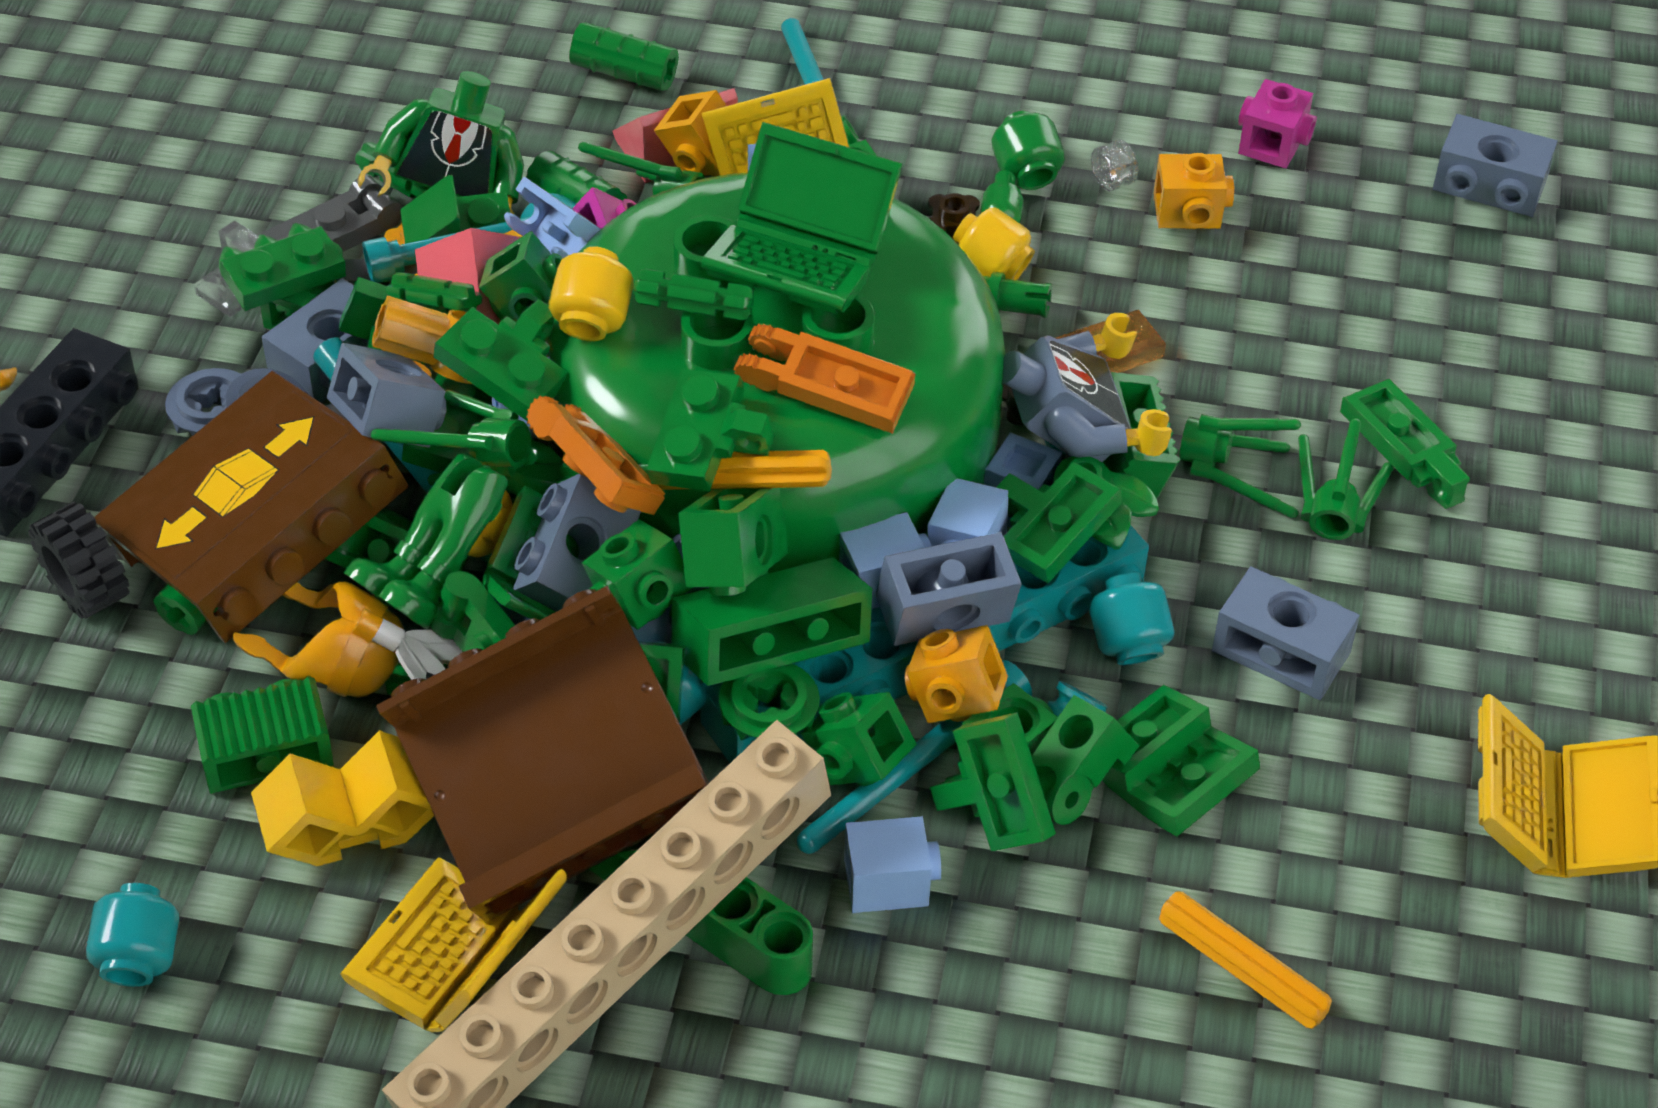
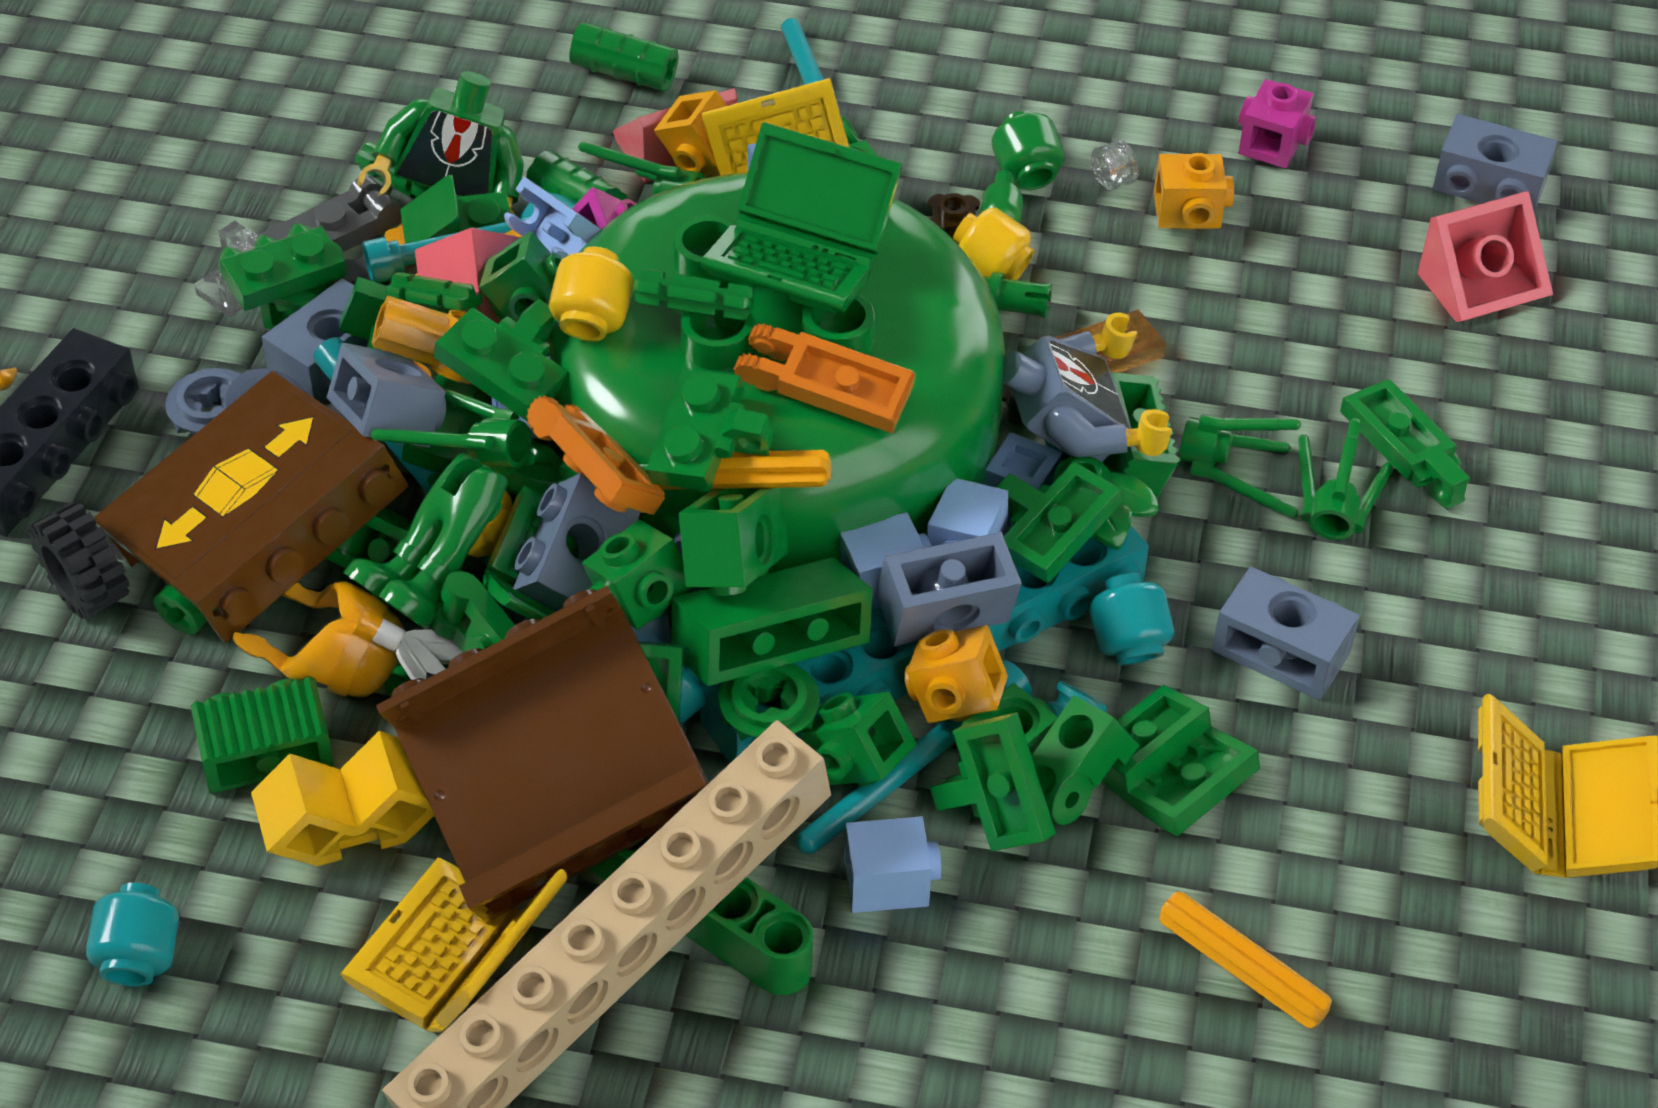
(1485, 258): none -> coral slope

